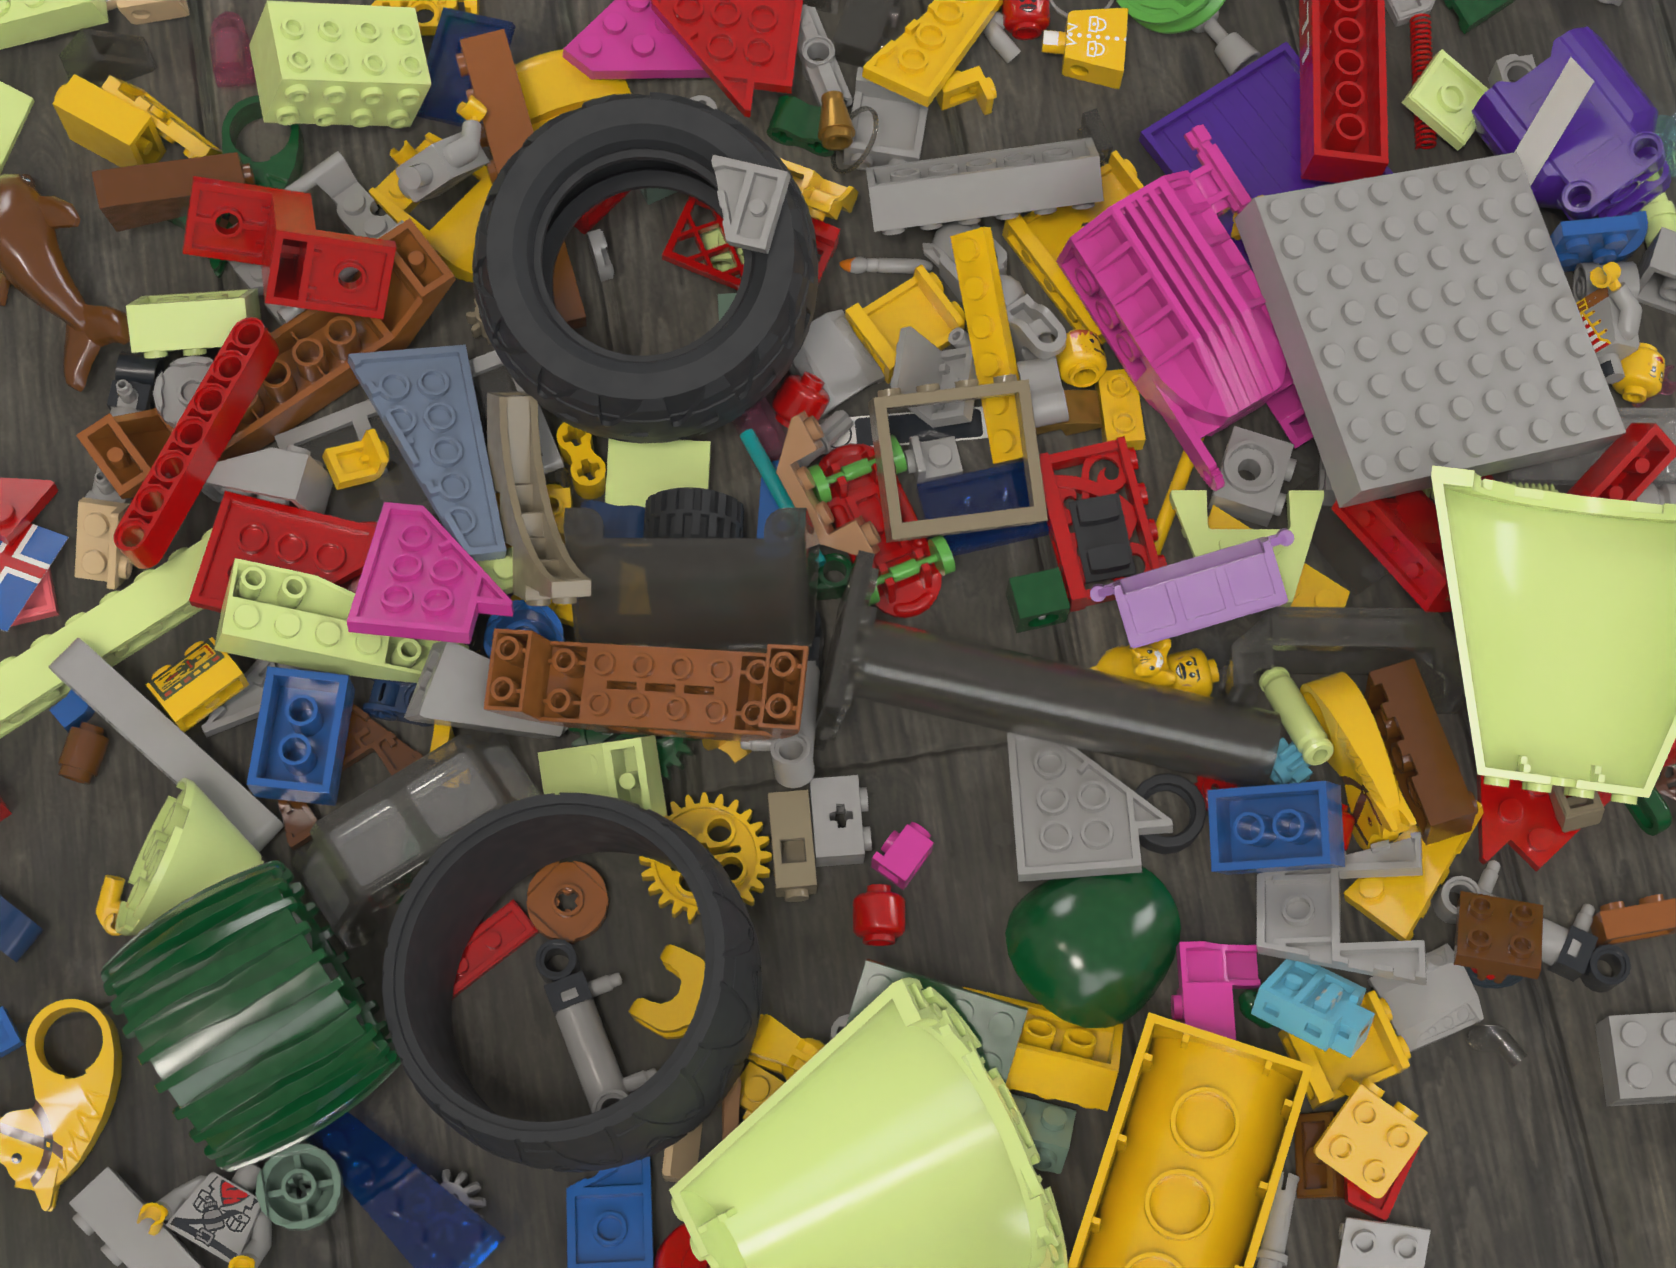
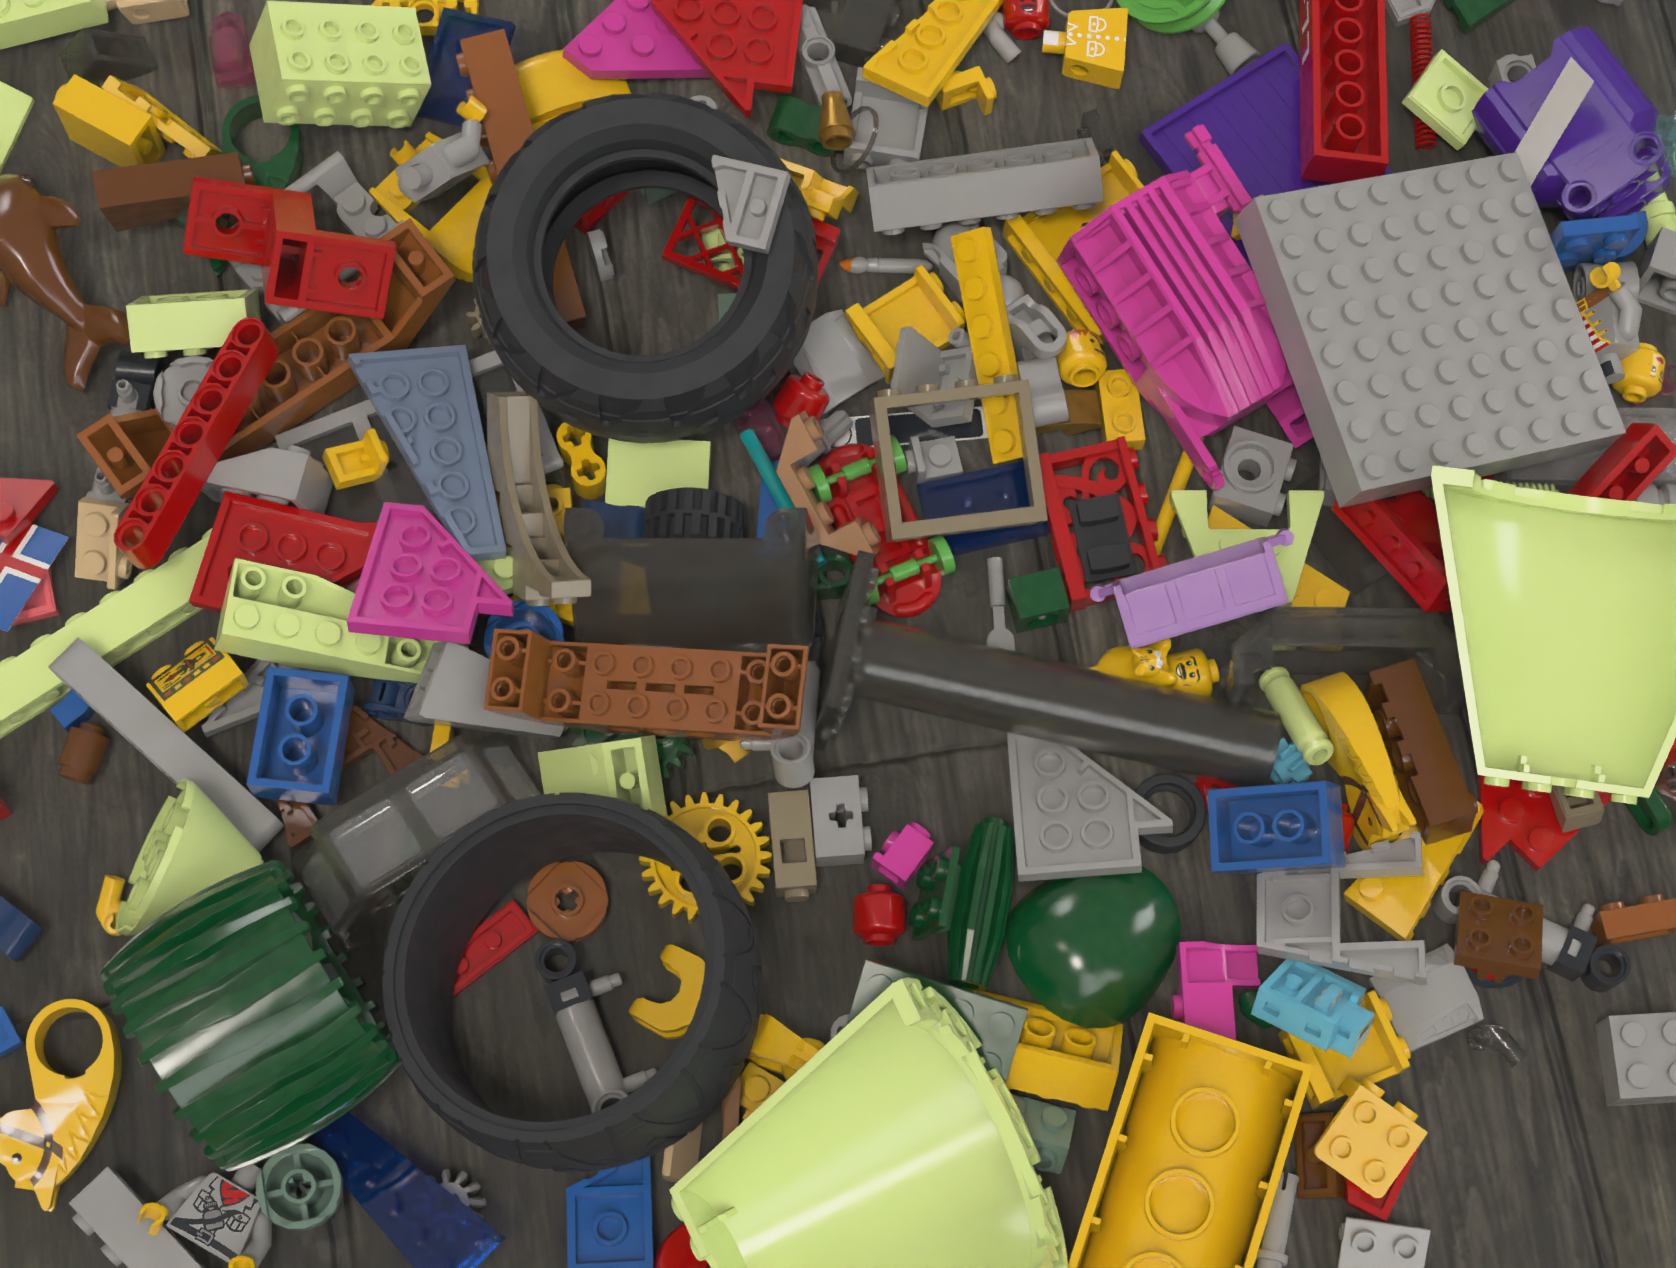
(969, 902): none -> dark green plate
(999, 636): none -> light grey piece

